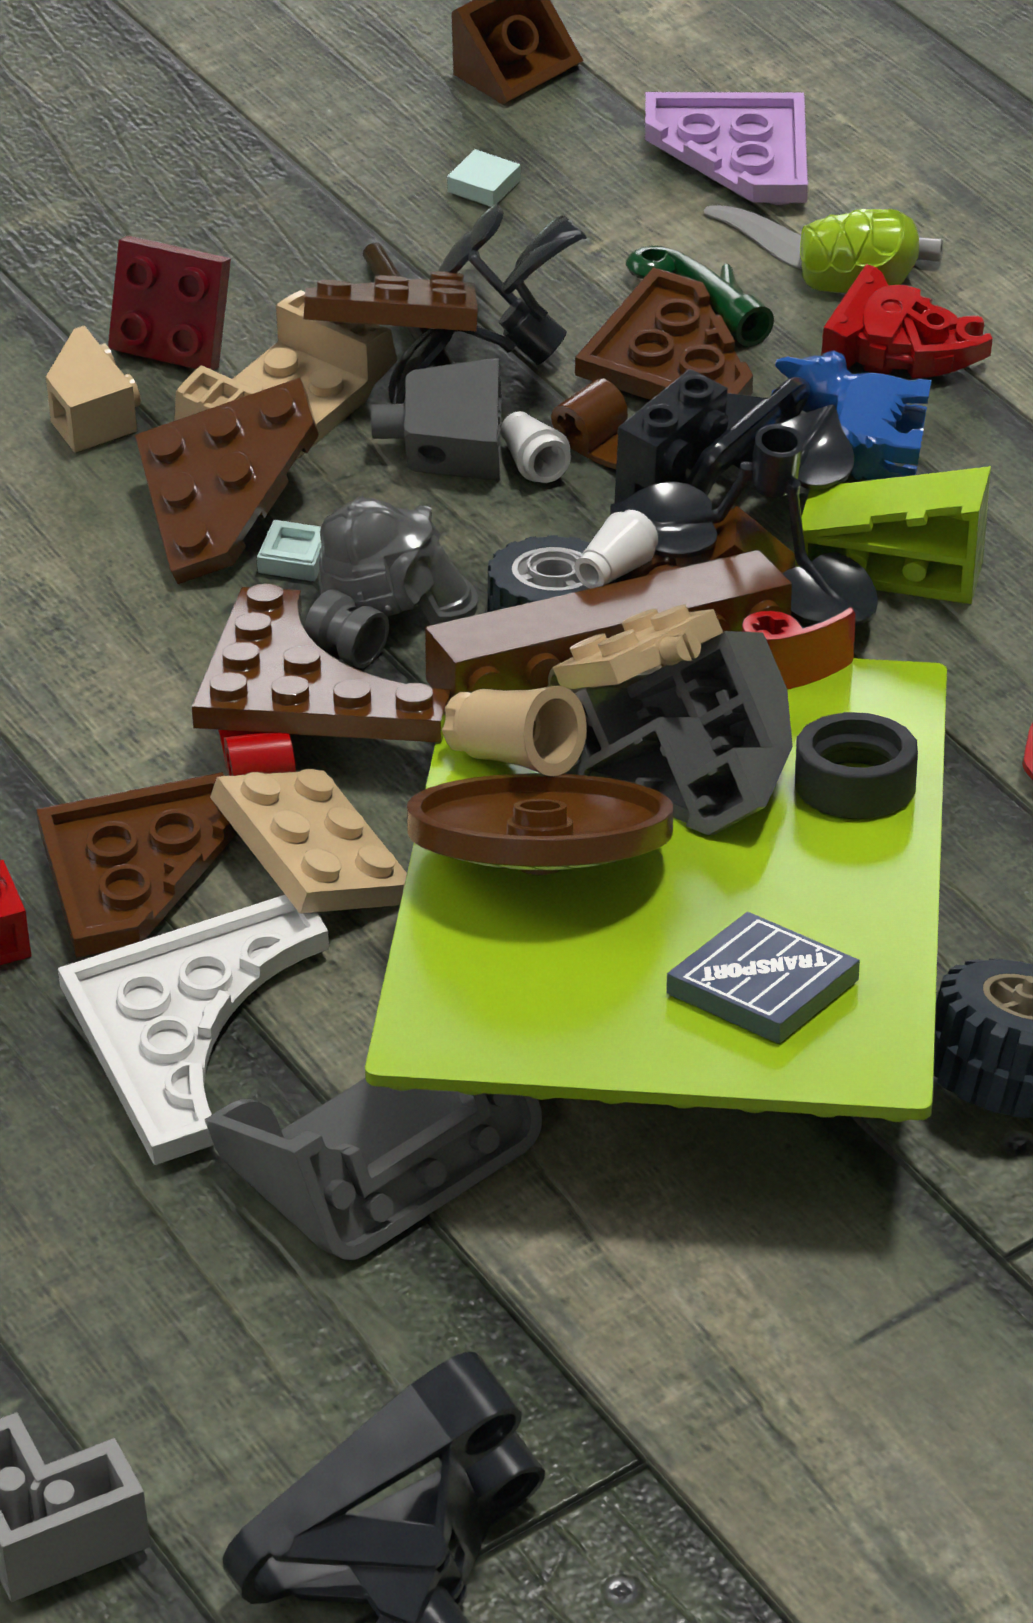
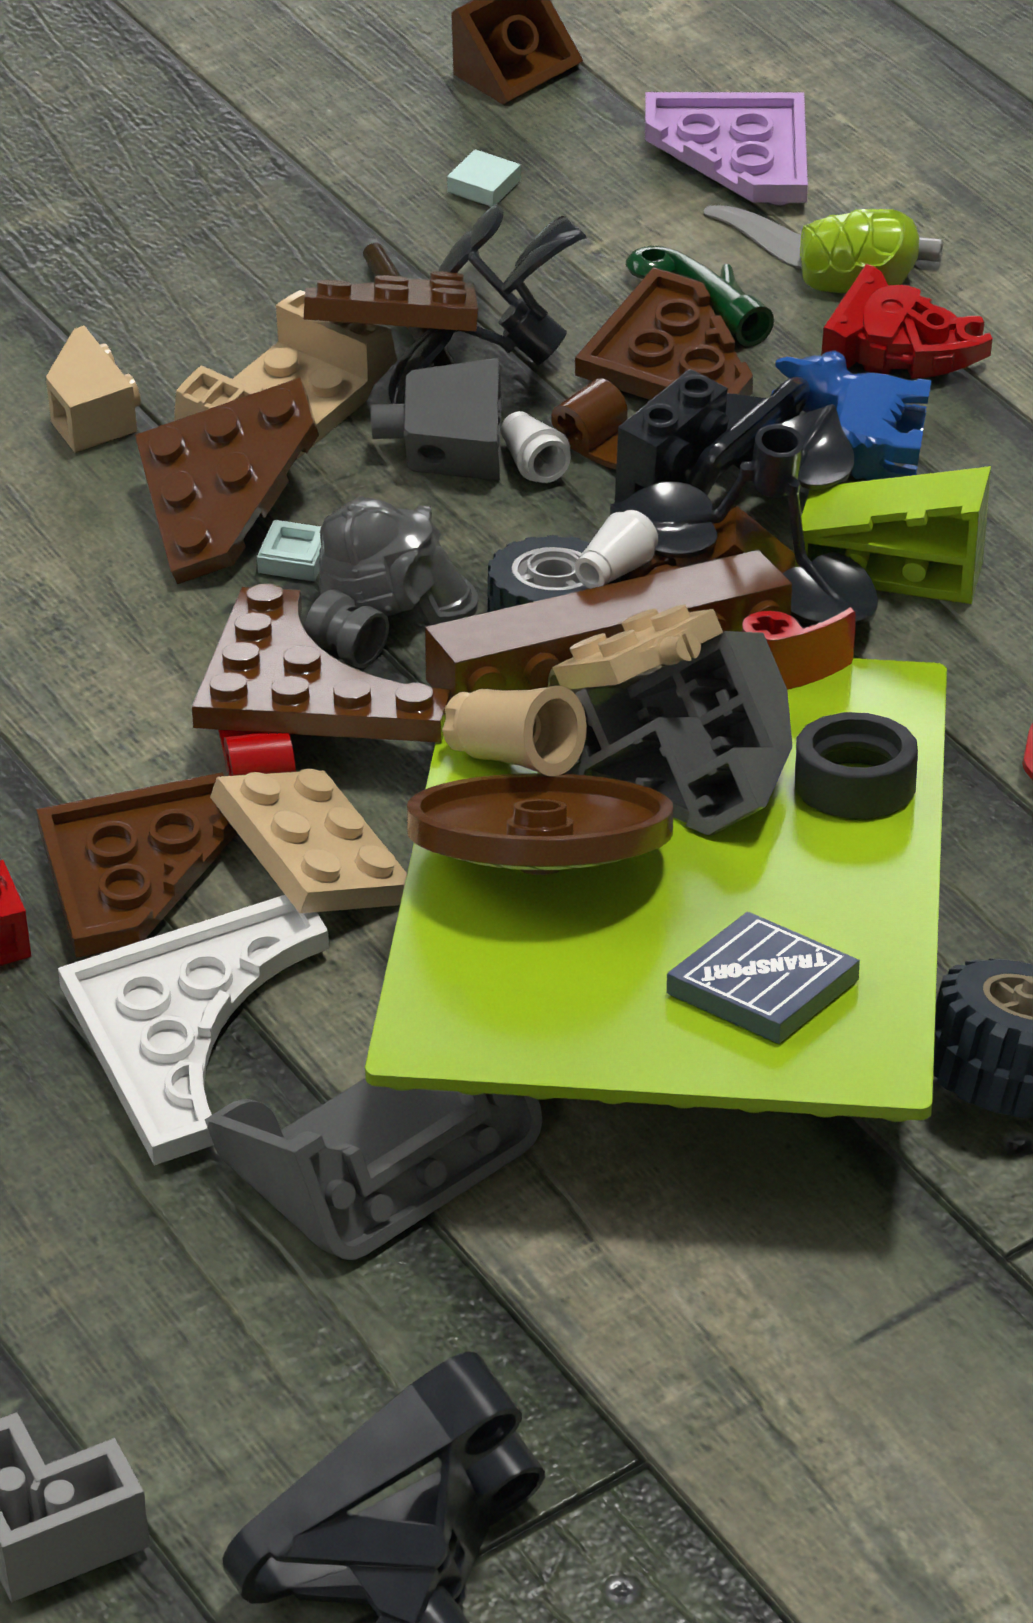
(169, 303): dark red plate -> none

